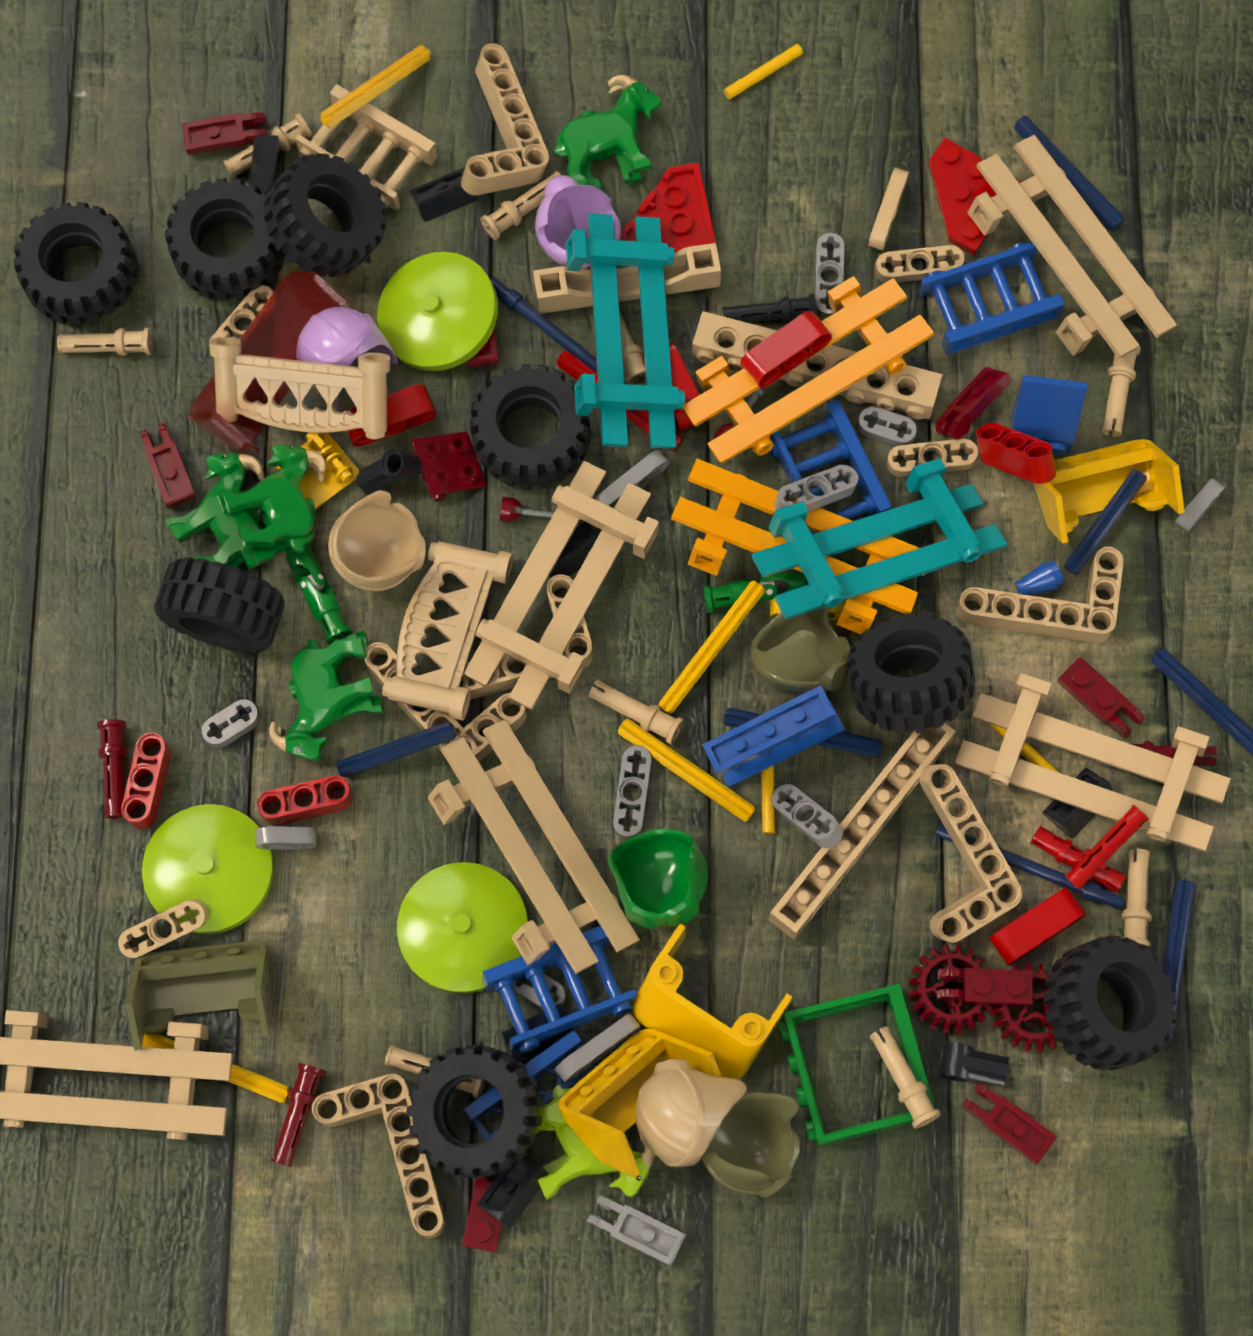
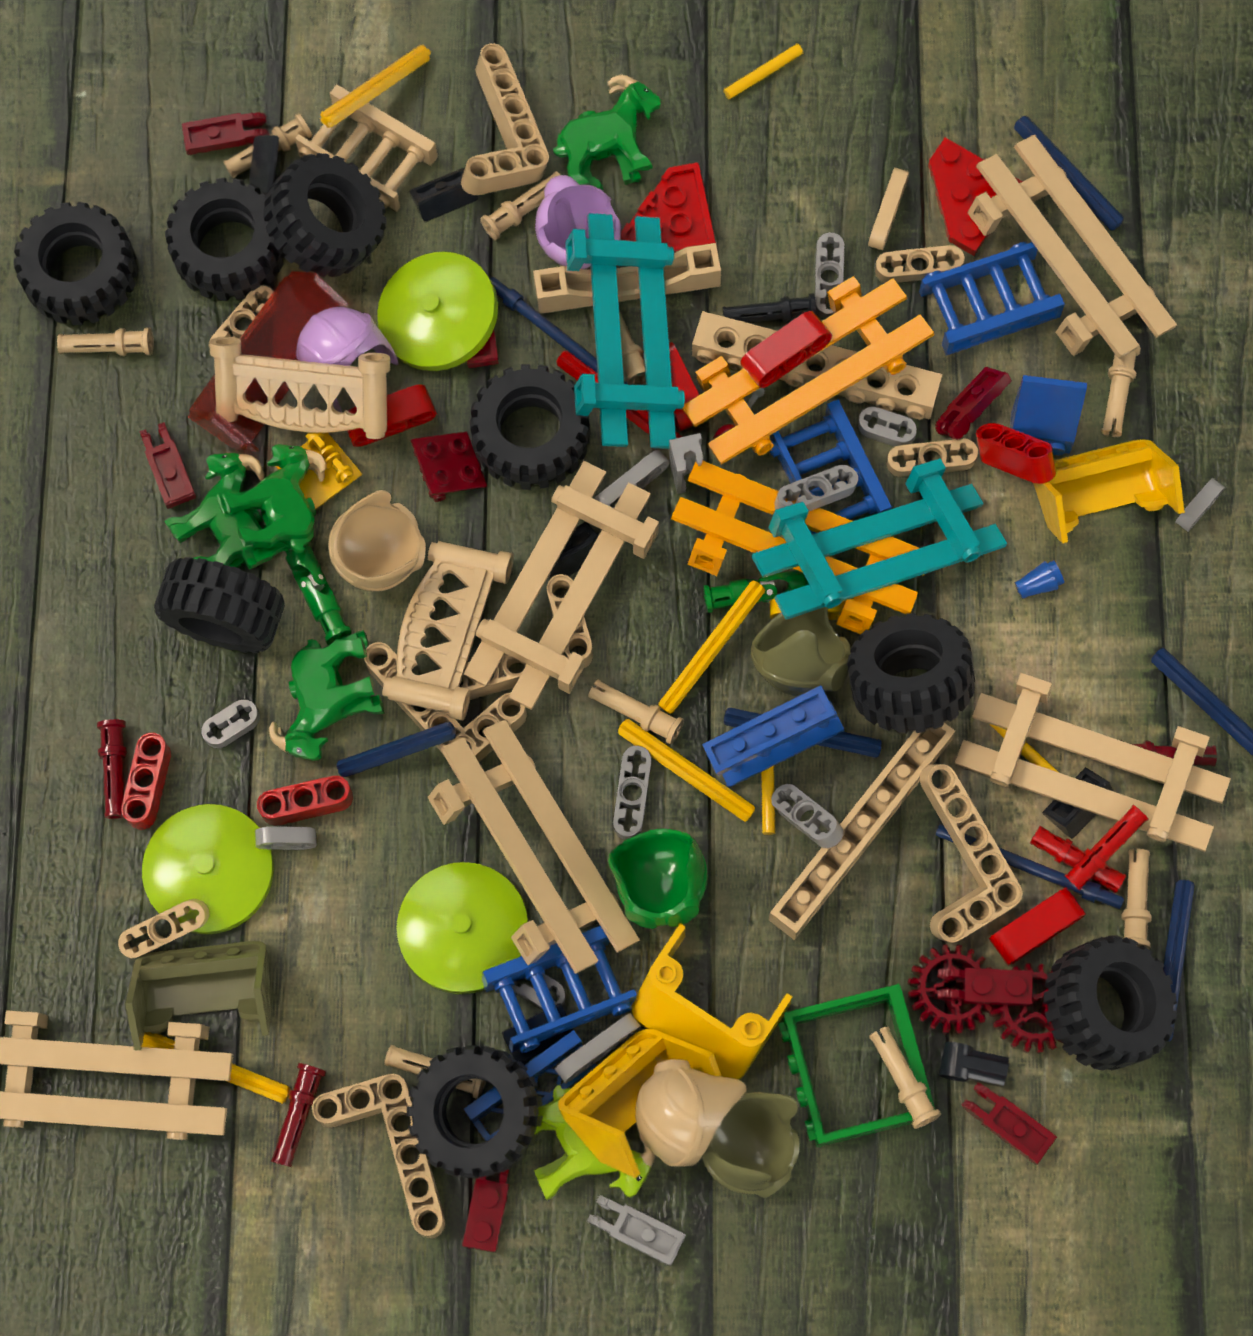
(389, 470): black piece -> none
(512, 510): dark red hinge -> none
(512, 1191): black slope -> none
(682, 457): none -> light grey hinge
(1052, 608): tan beam -> none
(1099, 696): dark red hinge -> none
(1105, 522): dark blue axle -> none

